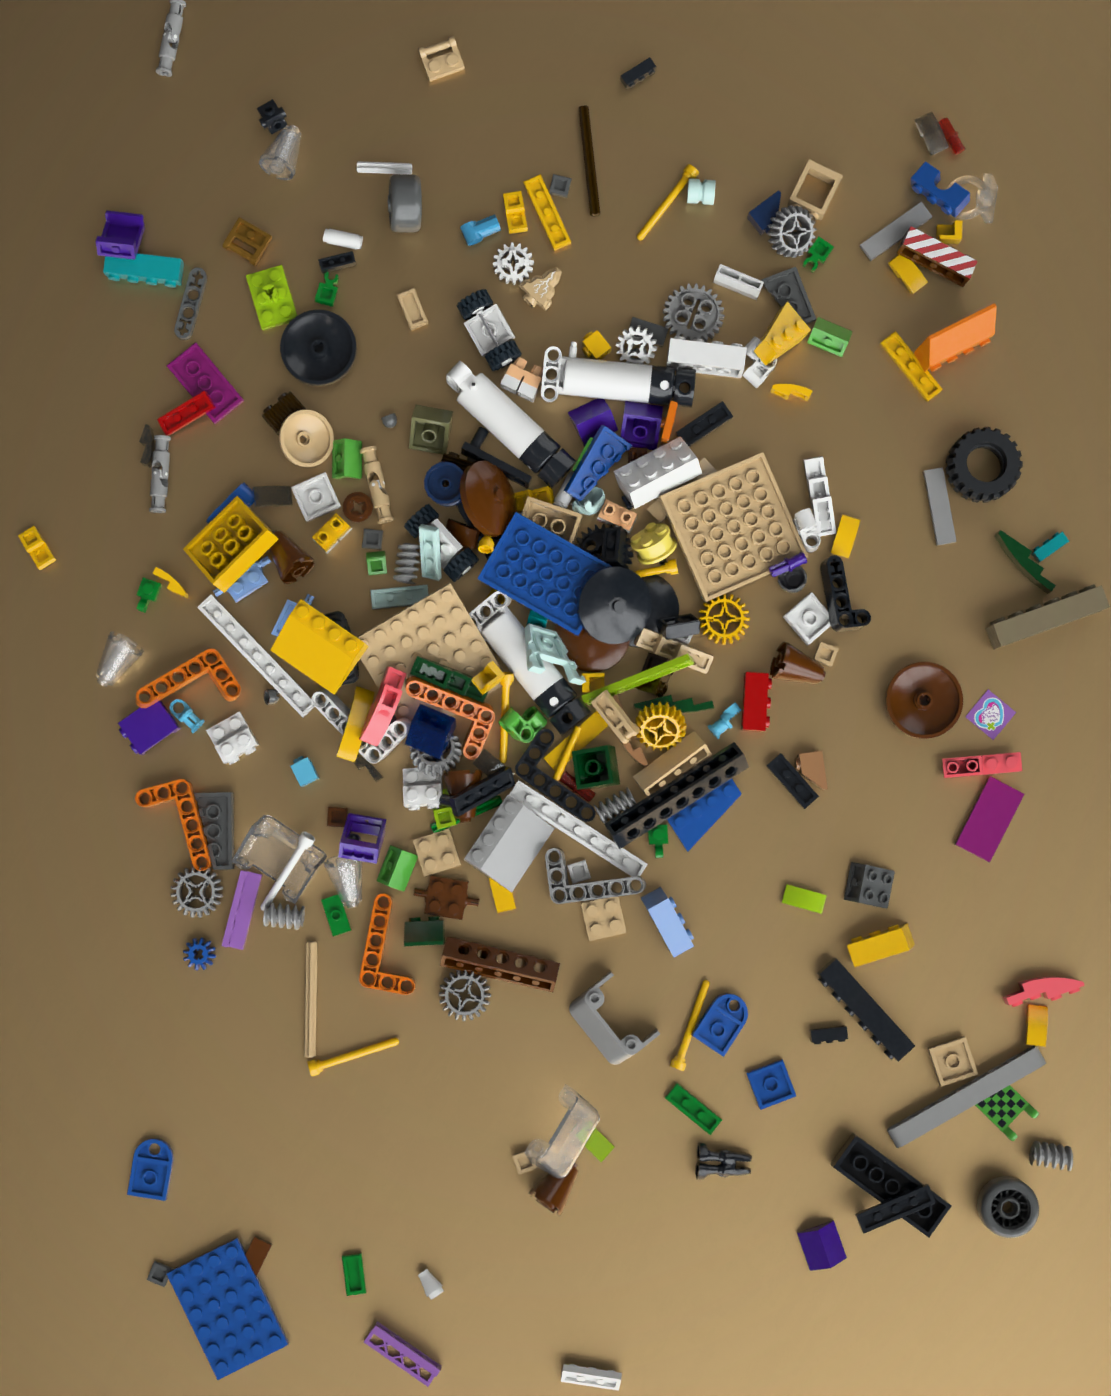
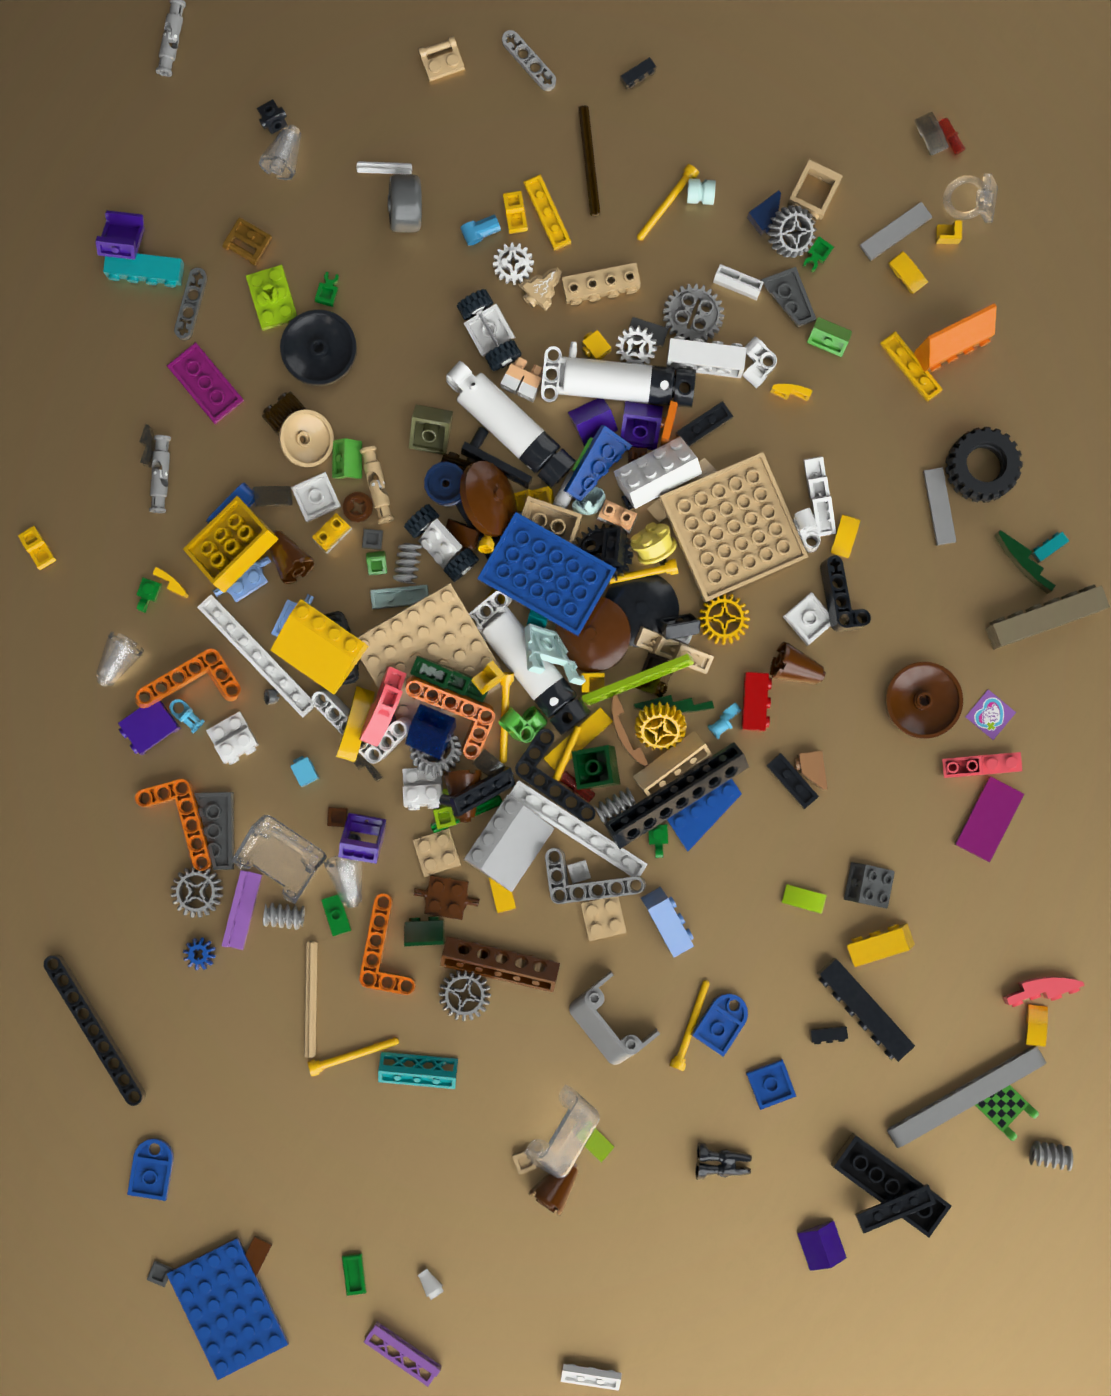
(103, 1034): none -> black beam
(186, 413): red plate -> none
(305, 840): white piece -> none
(337, 262): black piece -> none
(343, 239): white piece -> none
(389, 420): dark grey hinge -> none
(397, 868): bright green panel -> none
(412, 309): tan tile -> none
(417, 1074): none -> teal fence
(430, 552): light aqua tile -> none
(529, 60): none -> light grey beam
(560, 186): dark grey tile -> none
(601, 283): none -> tan brick
(613, 605): black dish -> none
(615, 717): tan plate -> none
(693, 1108): green tile -> none
(782, 334): yellow wedge -> none
(788, 564): dark purple axle -> none
(794, 580): dark grey hair -> none
(825, 654): tan plate -> none
(937, 256): brick -> none
(950, 200): blue arch -> none
(952, 1061): tan plate -> none
(1022, 1212): dark grey wheel -> none

